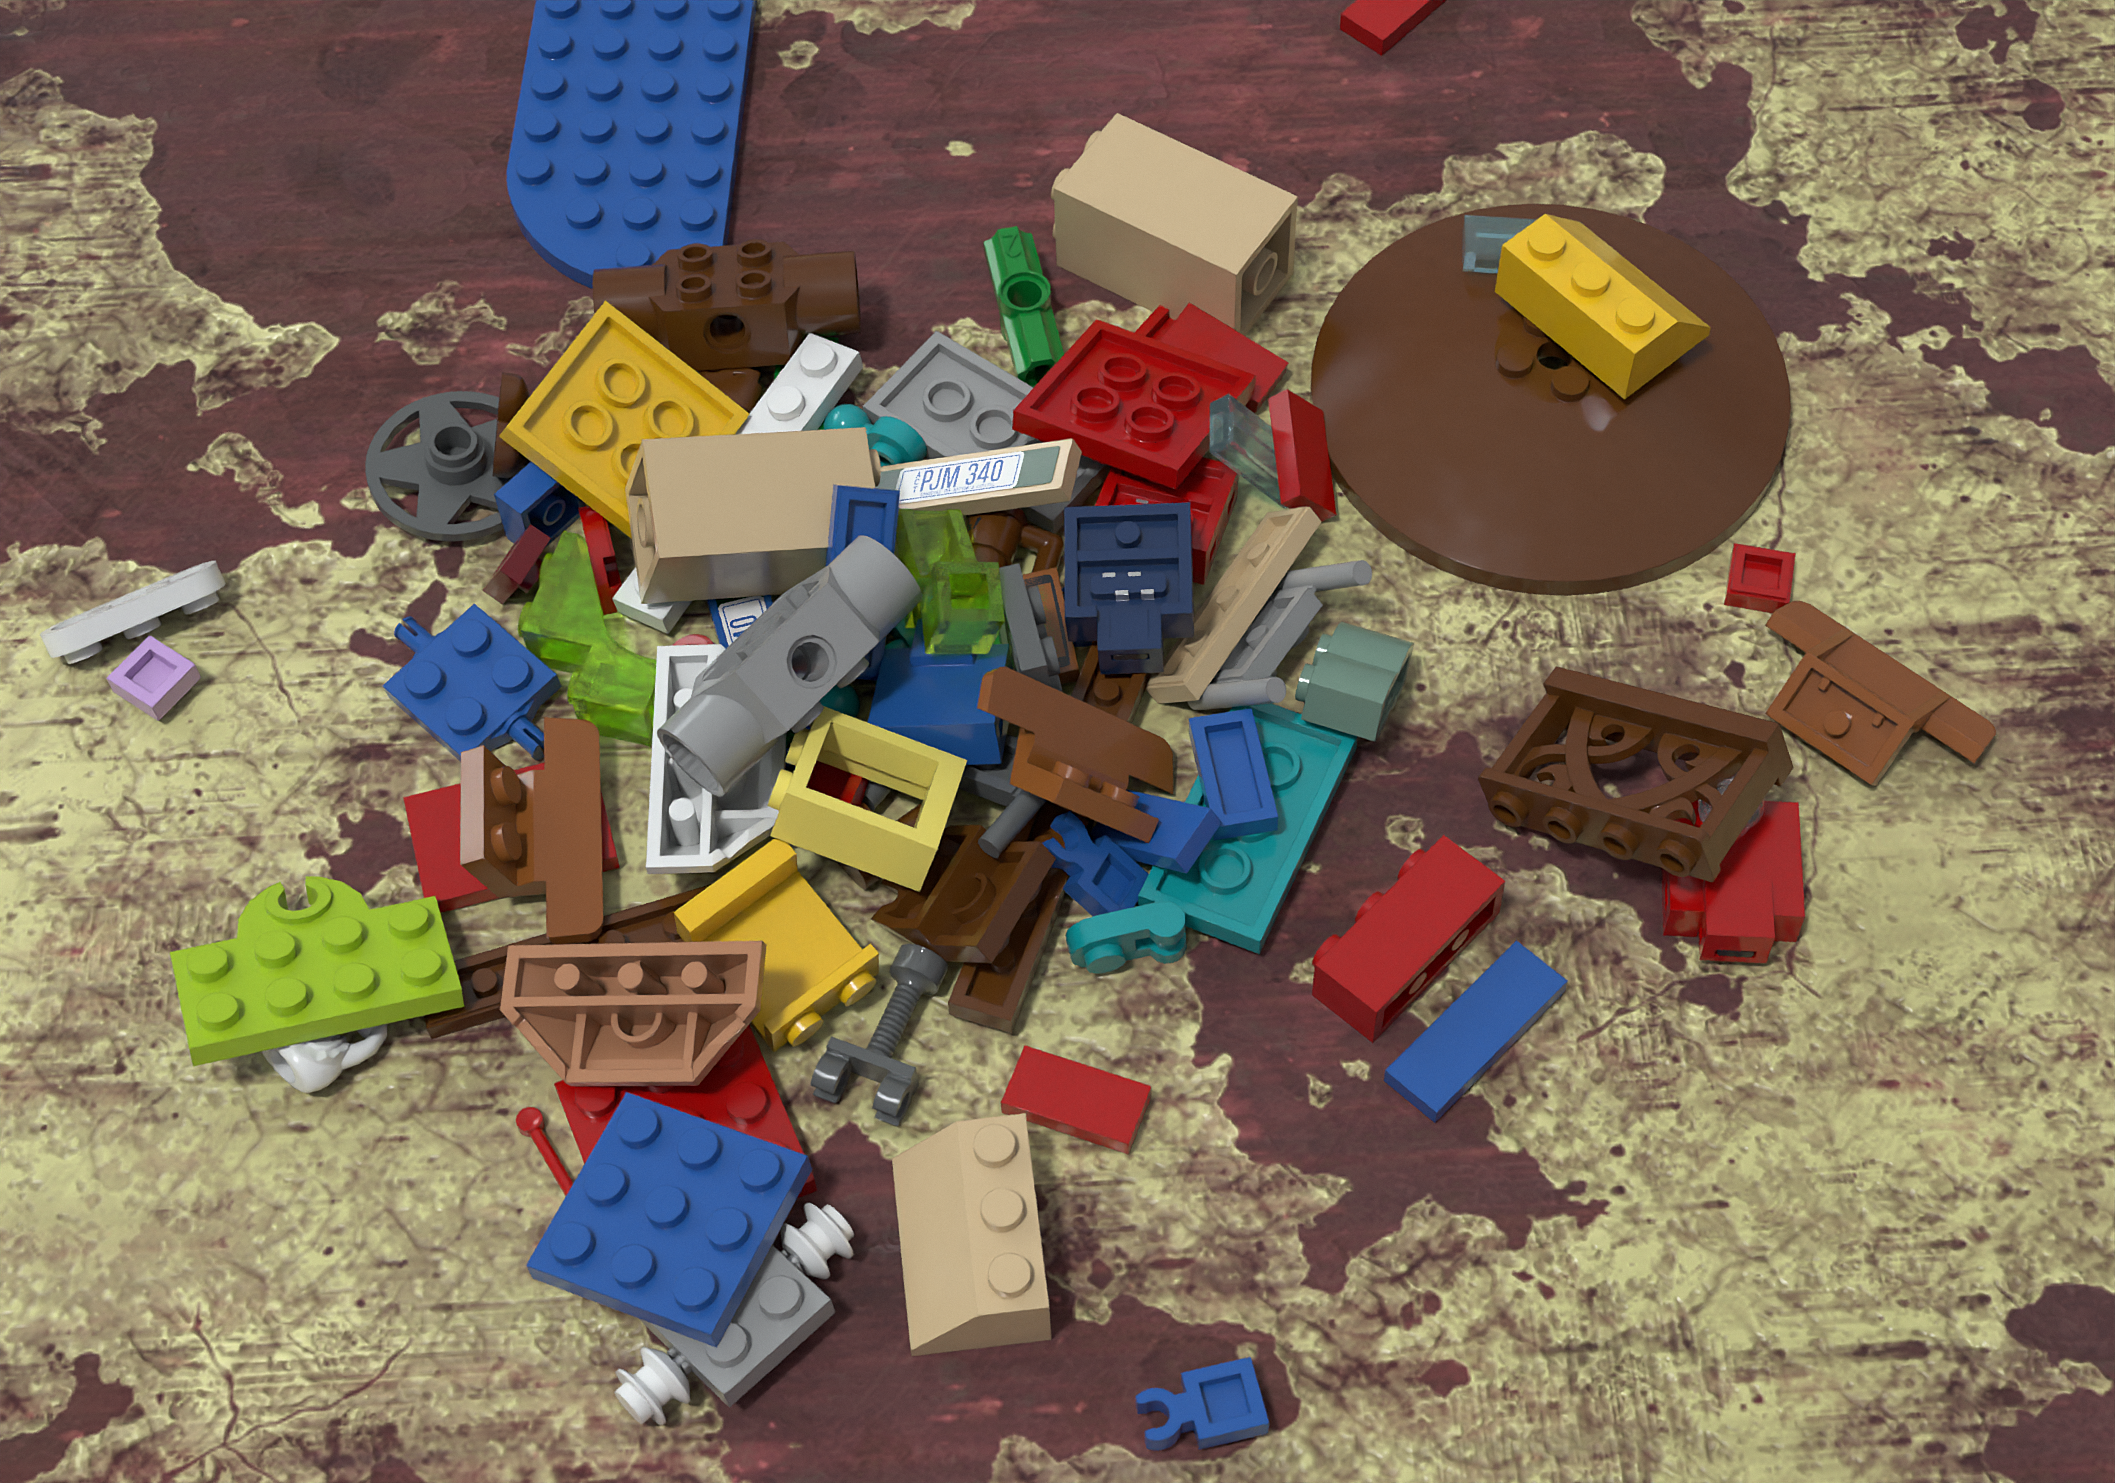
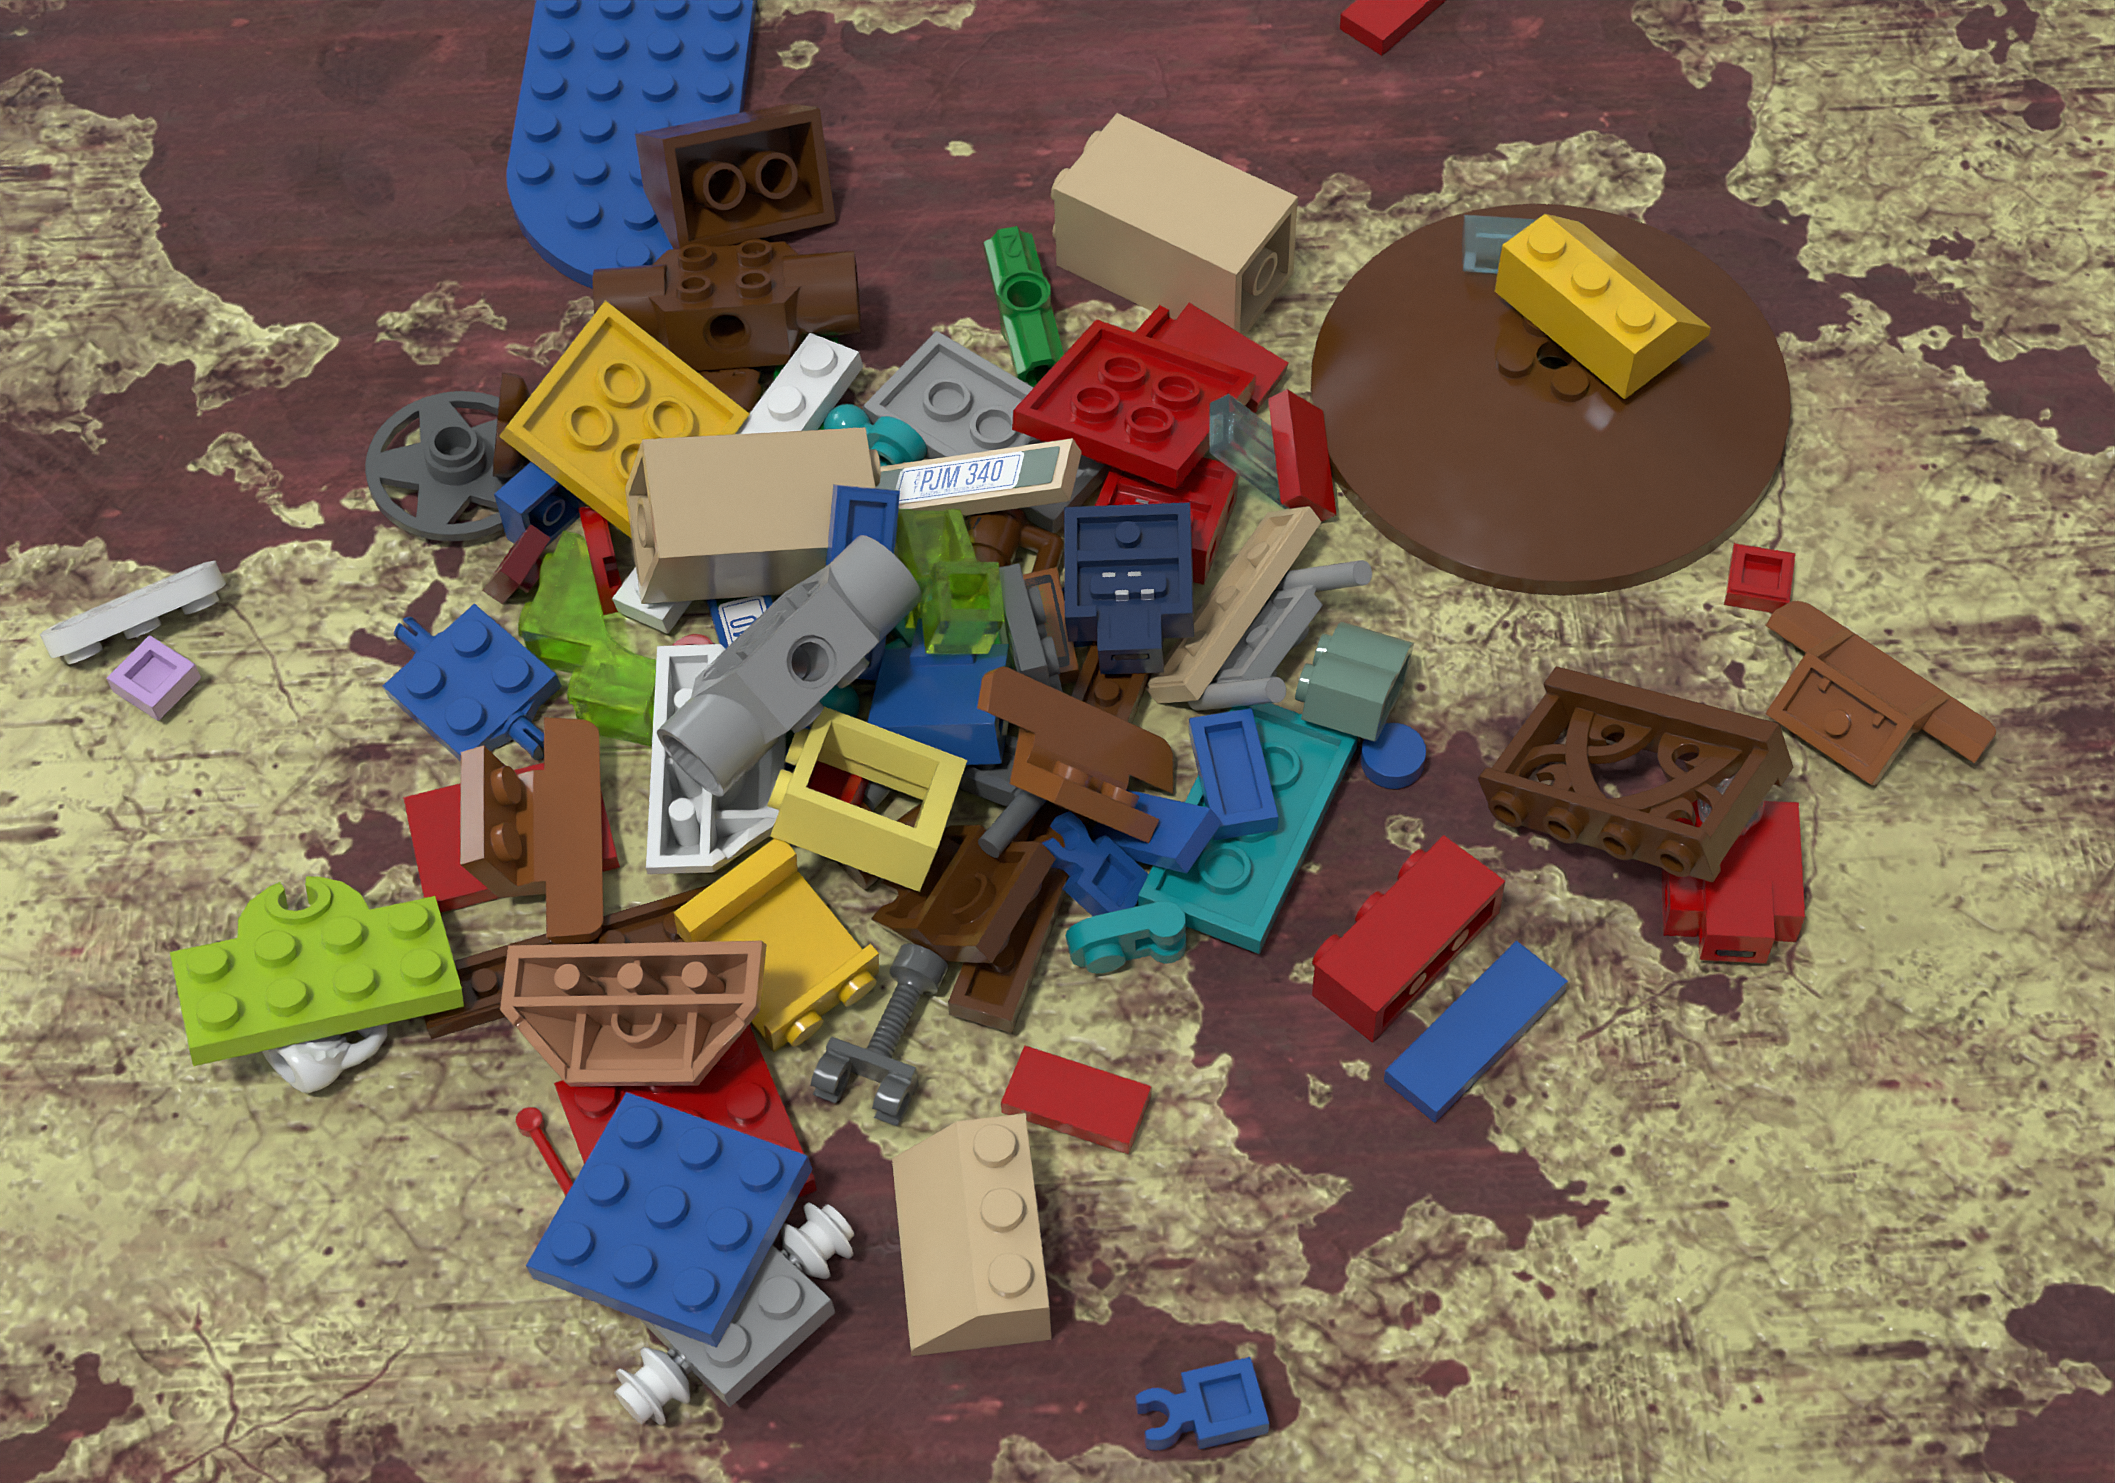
(738, 176): none -> reddish brown slope
(1395, 757): none -> blue tile

